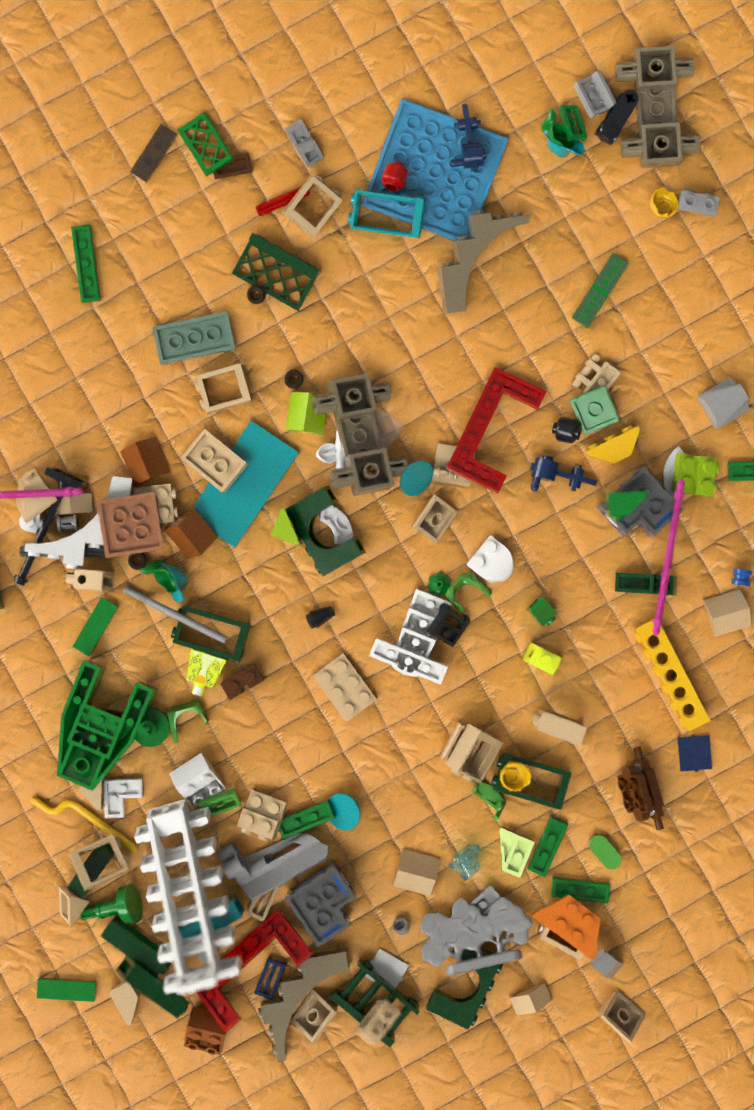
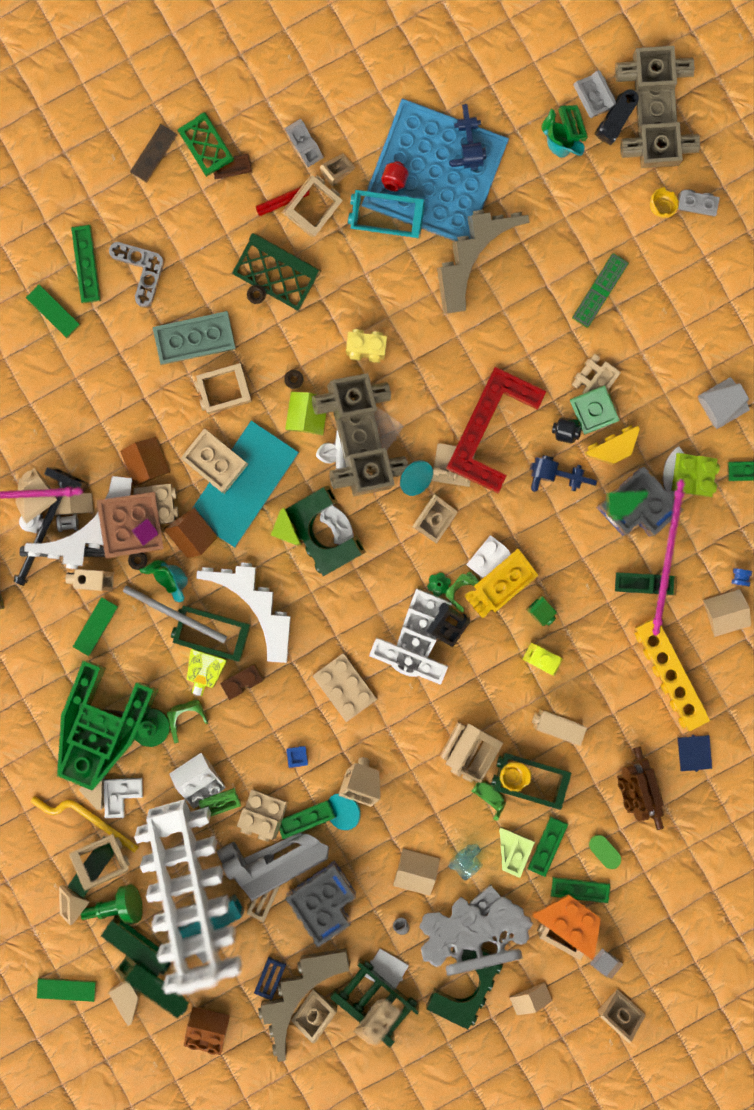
(53, 311): none -> green tile
(143, 263): none -> light grey beam
(145, 532): none -> magenta slope
(272, 928): red plate -> none
(276, 626): none -> white arch
(297, 756): none -> blue plate
(319, 616): black cone -> none
(336, 169): none -> tan slope
(361, 783): none -> tan torso
(366, 345): none -> light yellow brick
(501, 584): none -> yellow tile

